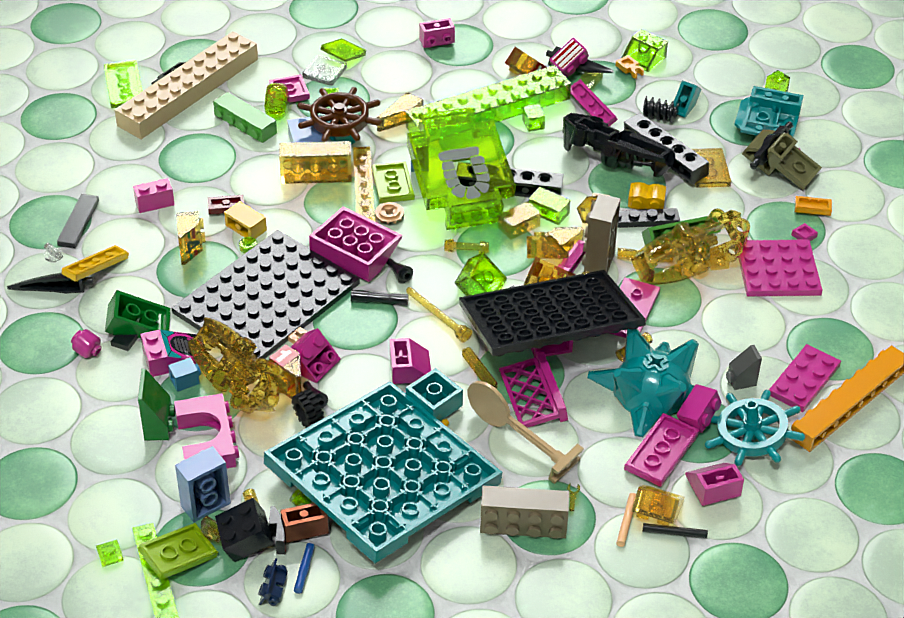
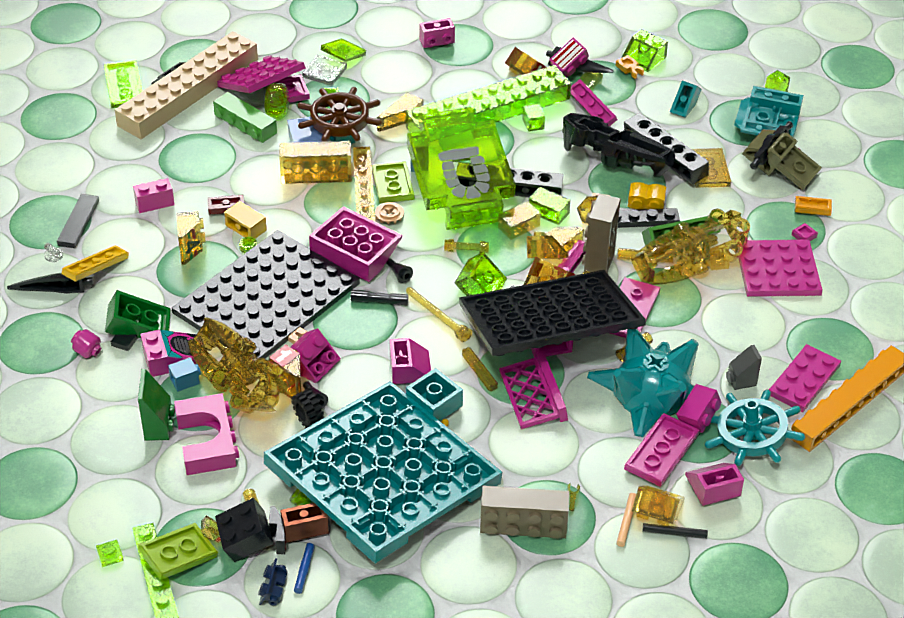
(203, 484): medium blue brick -> none
(260, 74): none -> dark pink plate
(494, 410): tan piece -> none
(660, 110): black piece -> none

